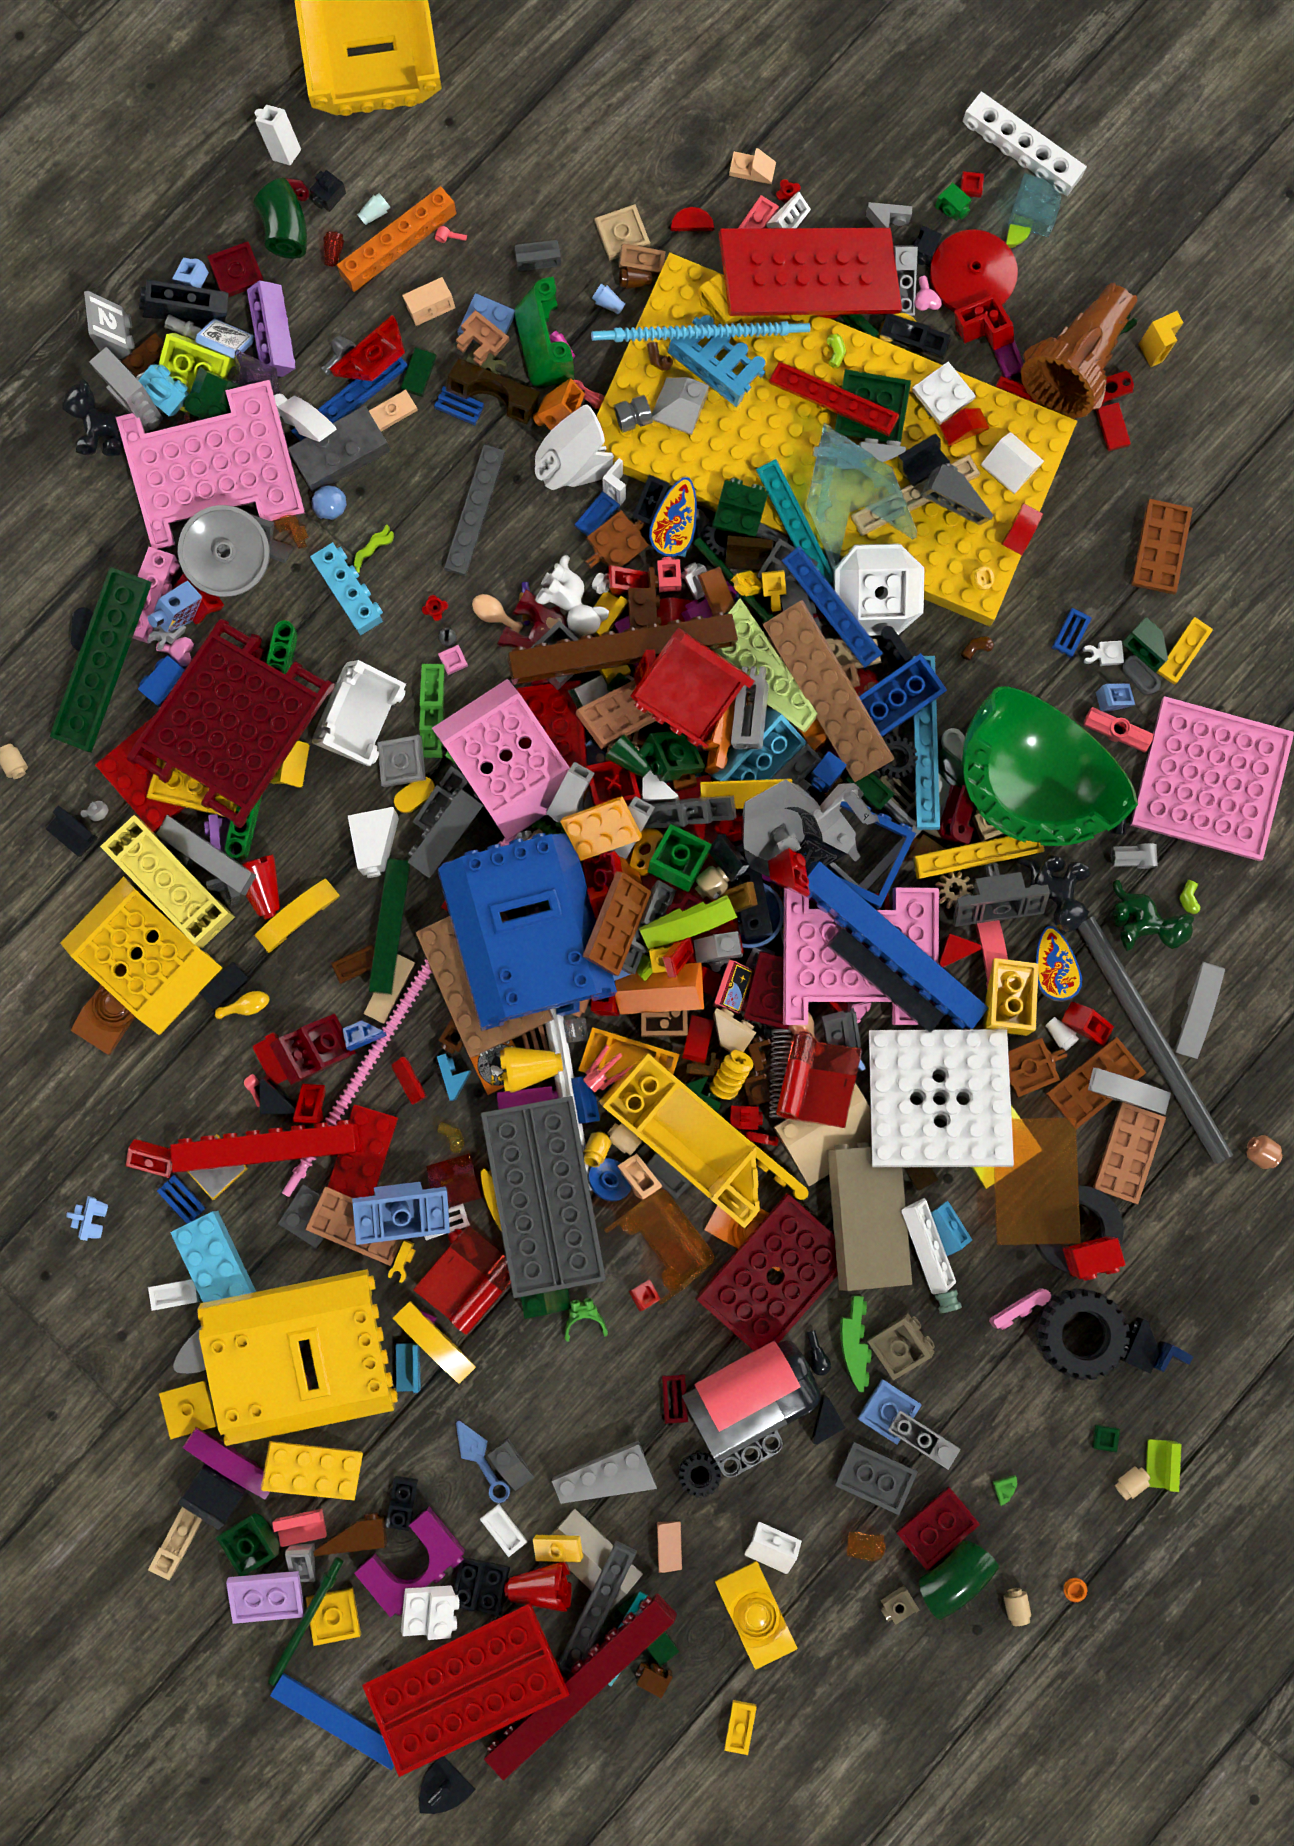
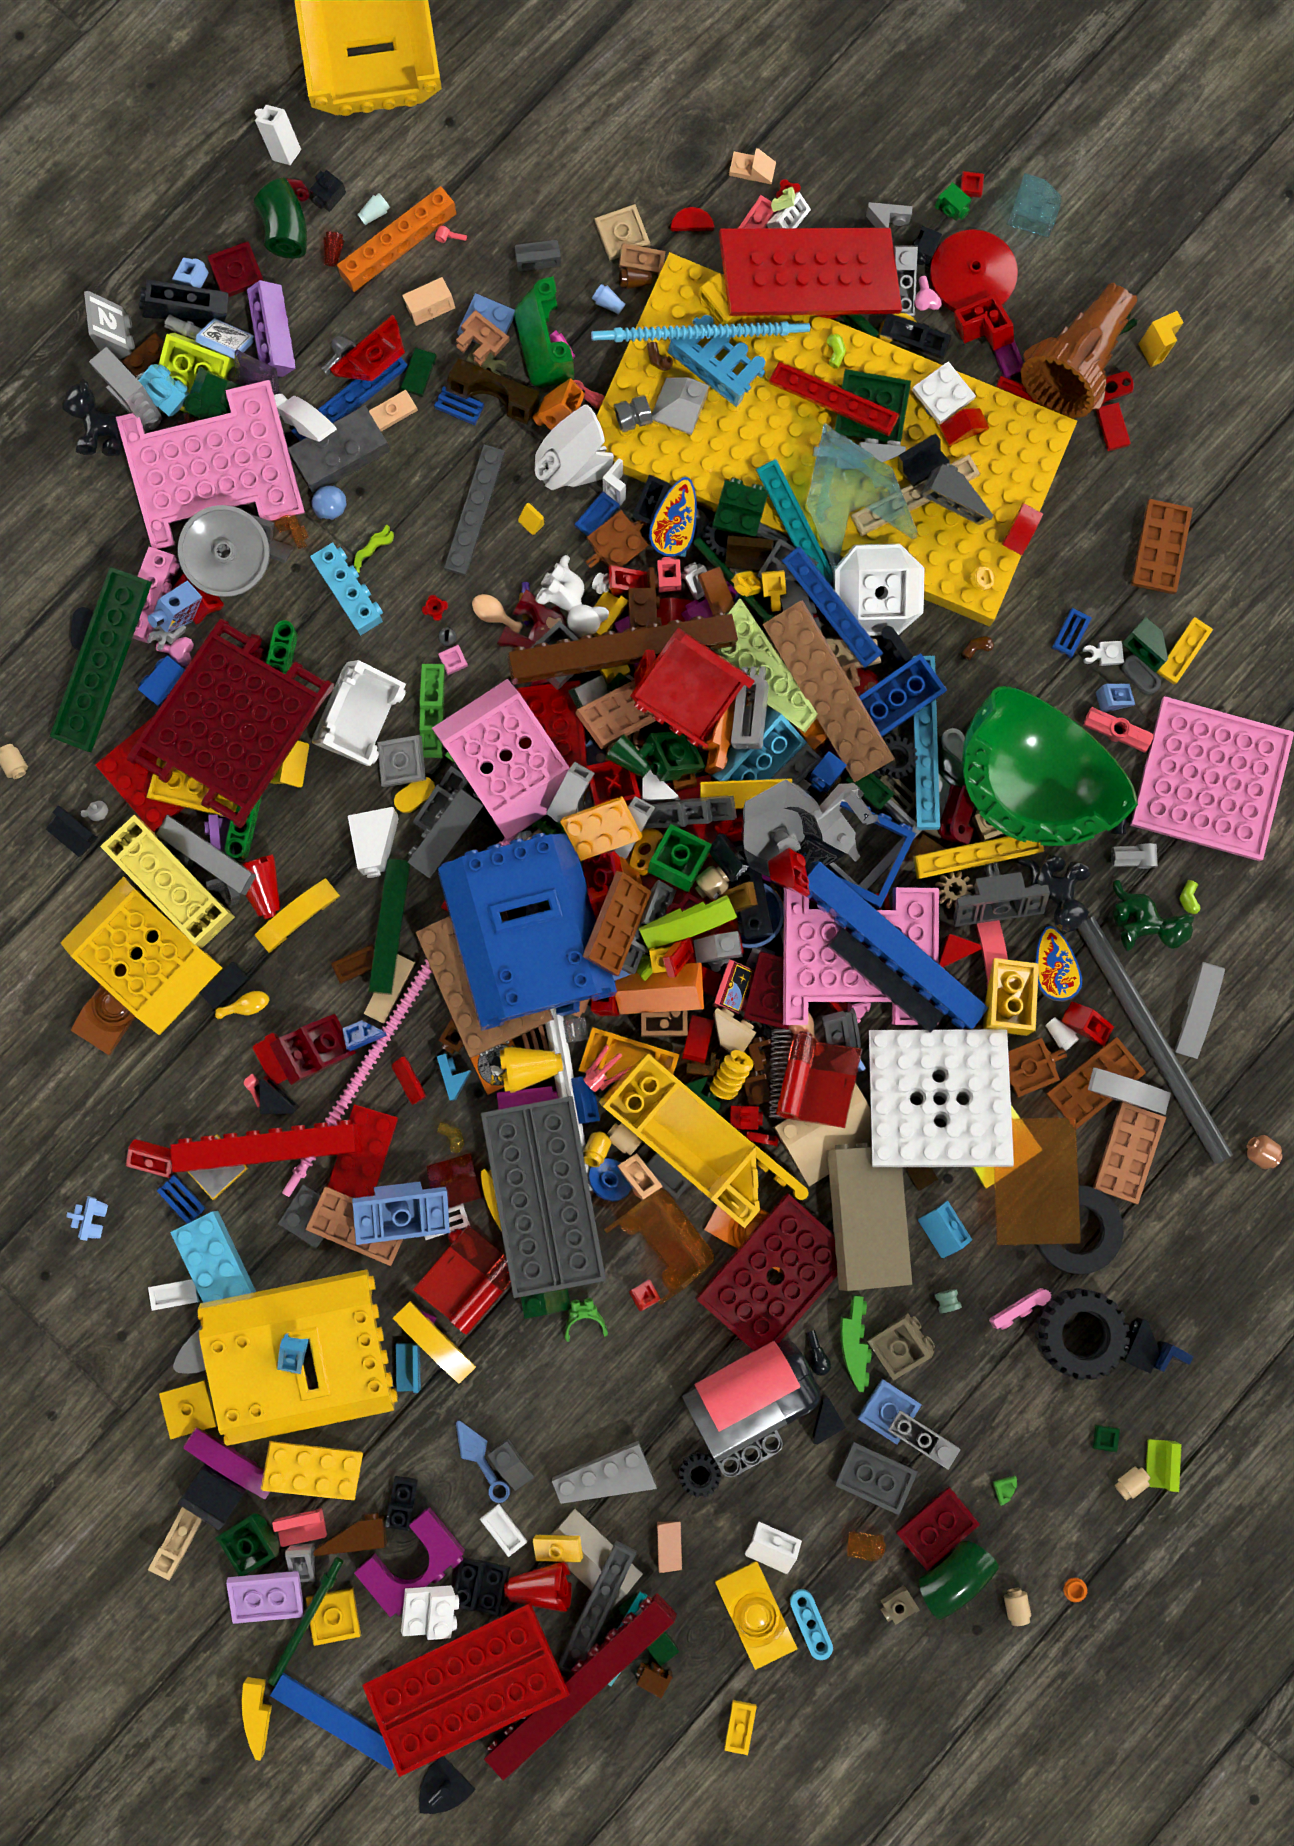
(255, 1715): none -> yellow slope
(292, 1354): none -> dark azure slope
(310, 1104): red slope -> none
(405, 1255): yellow plate -> none
(531, 519): none -> yellow slope
(673, 1378): dark red tile -> none
(784, 201): none -> yellowish green tile
(811, 1634): none -> medium azure plate
(929, 1247): white slope -> none
(1012, 462): white slope -> none
(1017, 235): lime tile -> none
(1021, 133): white brick -> none
(1094, 1257): red brick -> none

